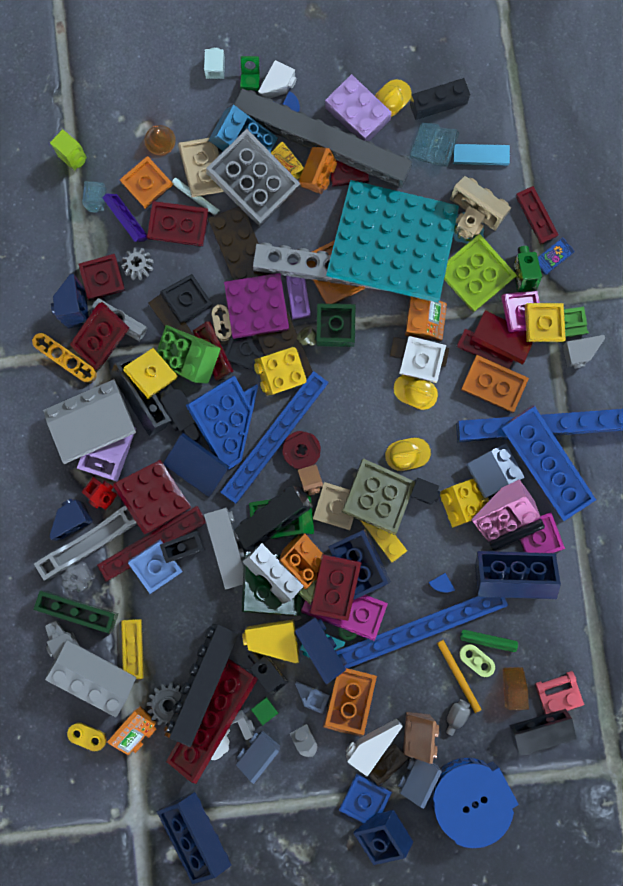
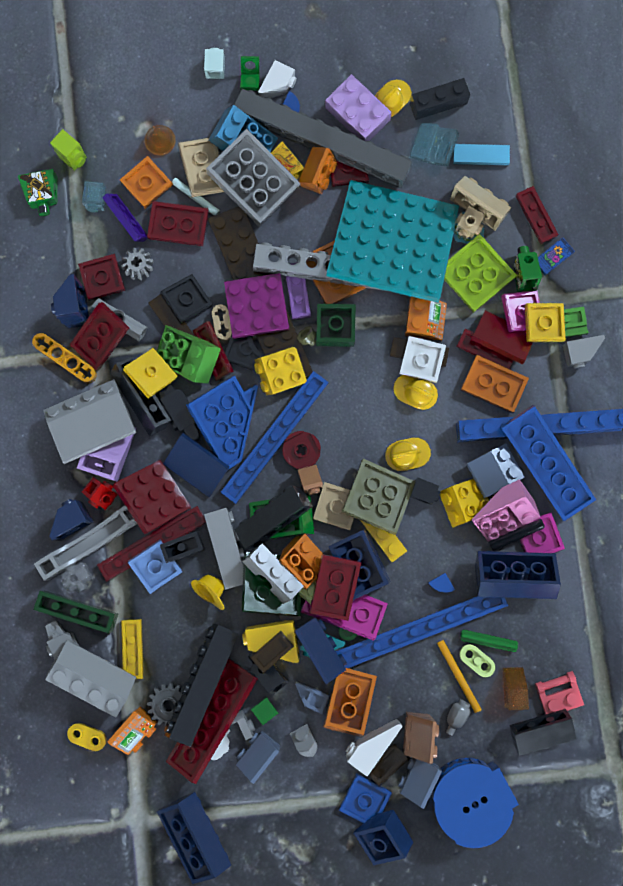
(40, 190): none -> torso
(209, 589): none -> yellow piece
(272, 651): none -> dark brown tile

